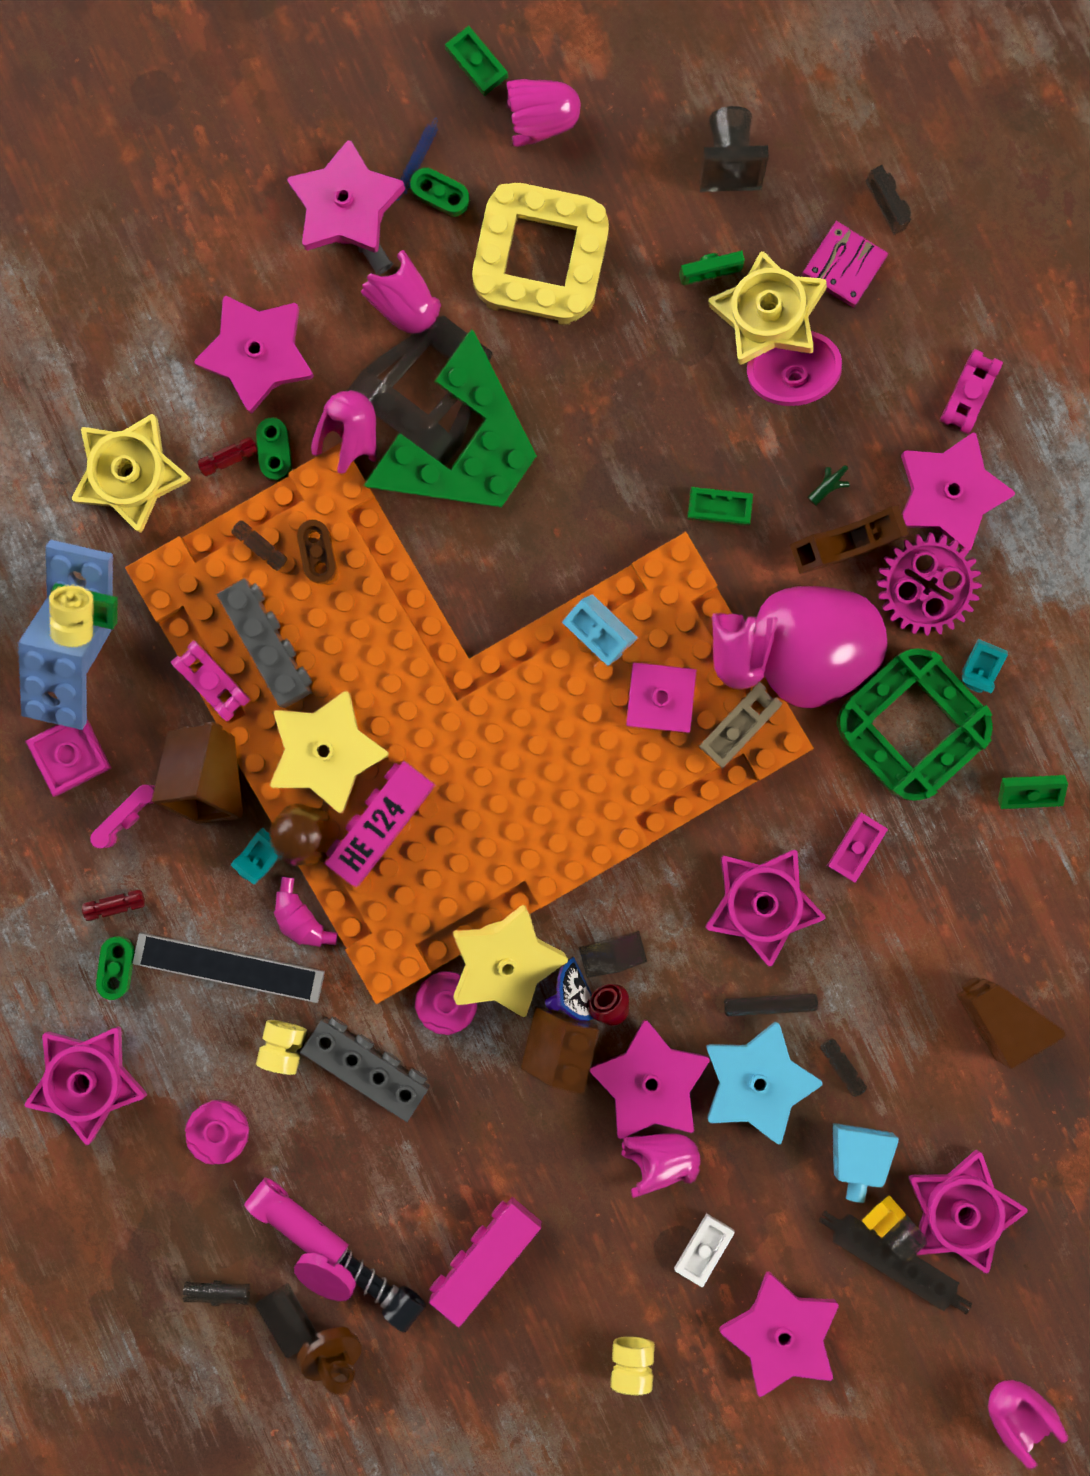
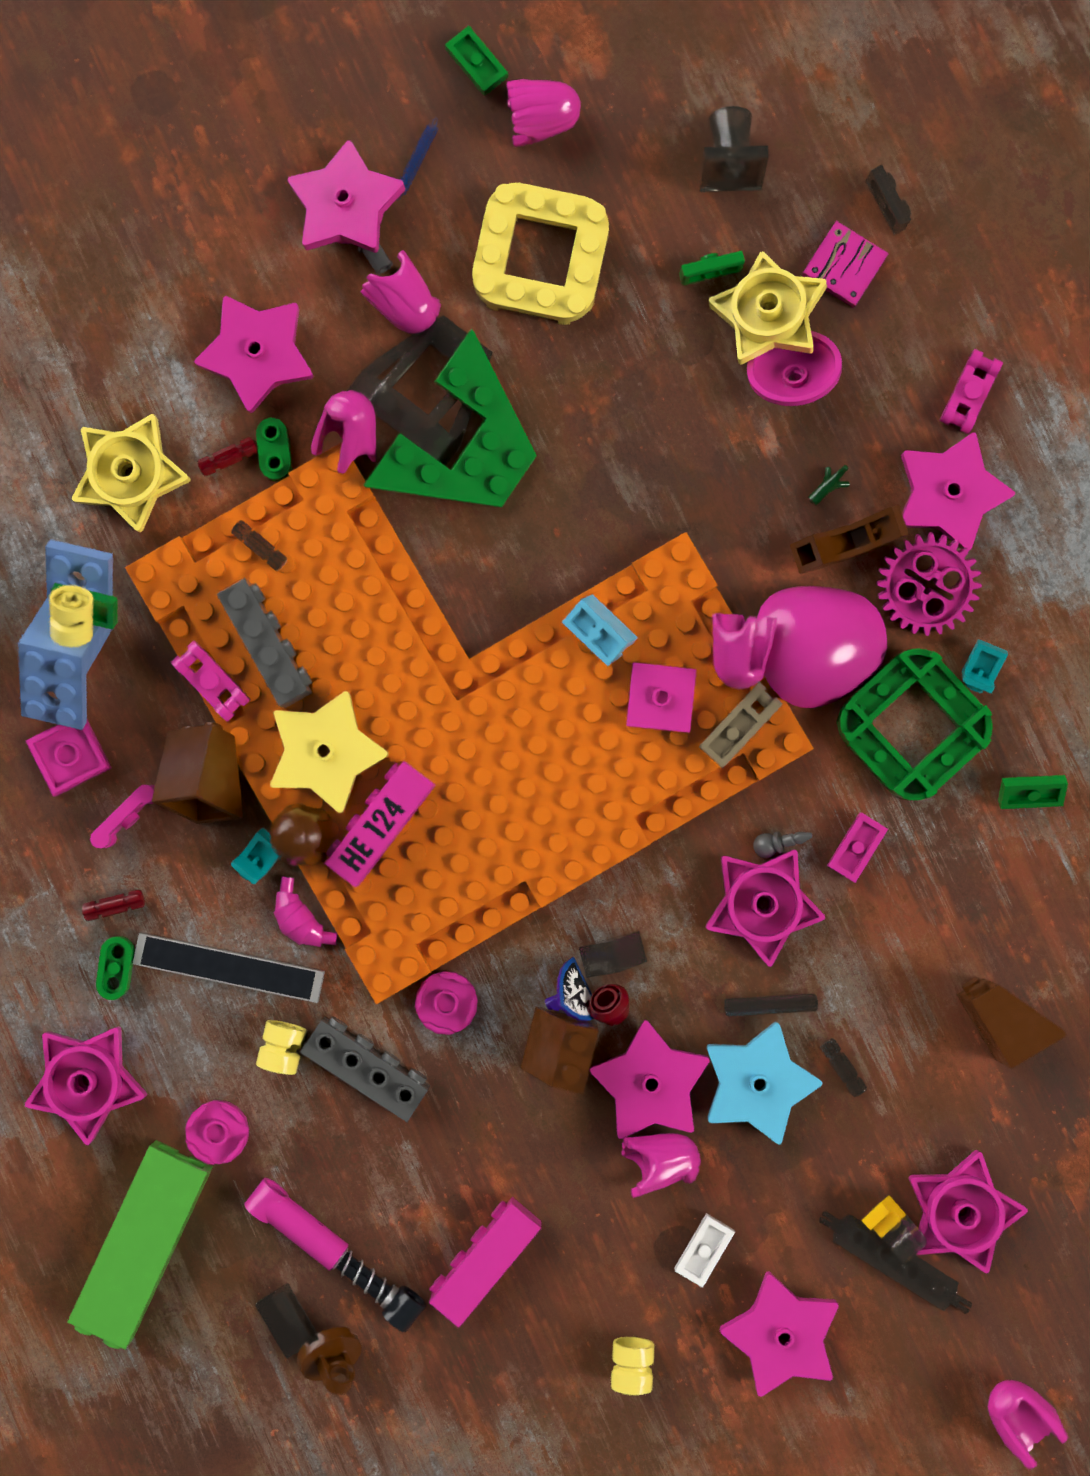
(139, 1245): none -> bright green brick
(216, 1293): clear smoke pin -> none
(317, 552): reddish brown plate -> none
(323, 1278): dark pink tile -> none
(441, 192): green plate -> none
(505, 962): light yellow plate -> none
(720, 506): green plate -> none
(767, 845): none -> dark grey bar
(862, 1158): medium azure torso -> none

